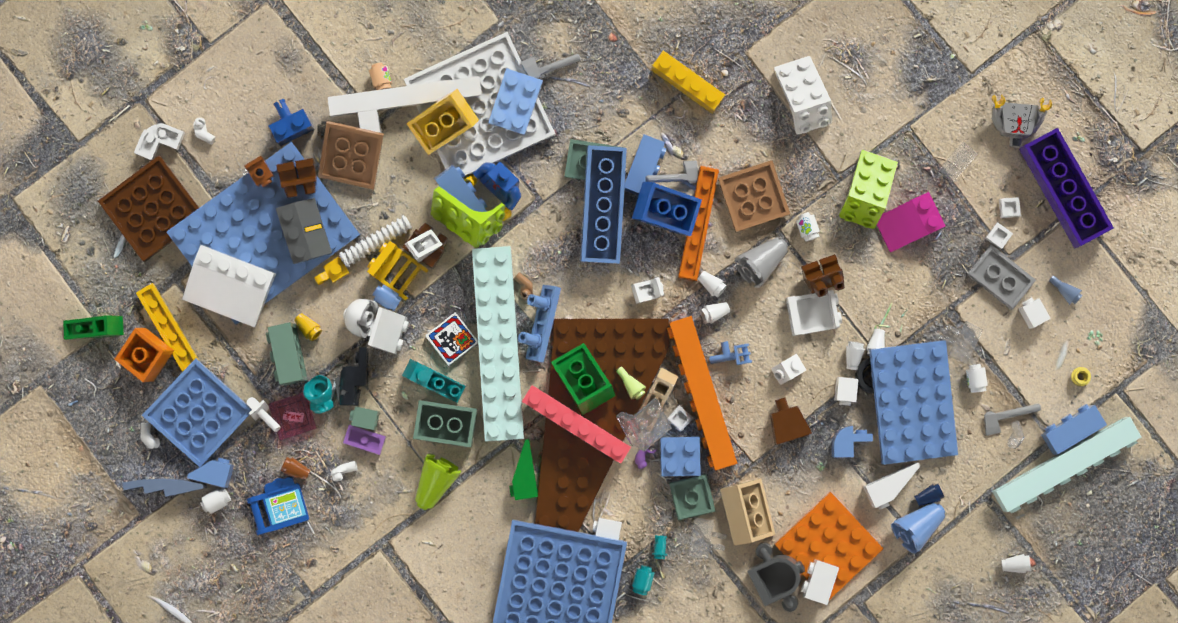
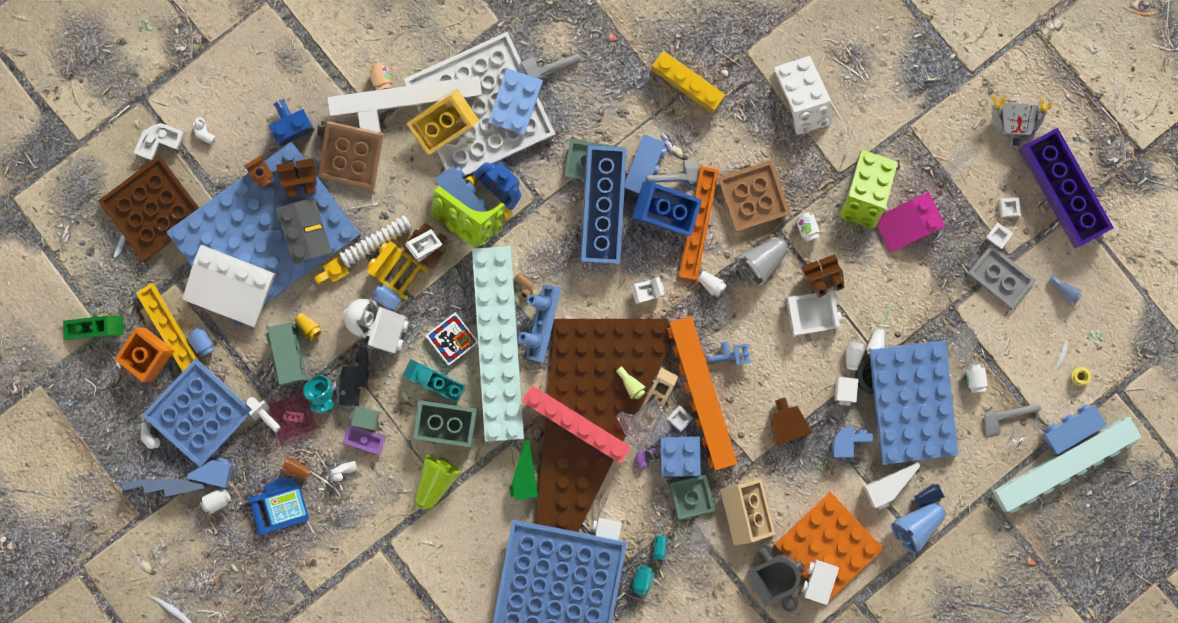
(200, 342): none -> medium blue brick
(583, 379): green slope -> none
(714, 312): white cone -> none
(788, 369): white bracket -> none
(1017, 564): white cone -> none
(1034, 312): white brick -> none

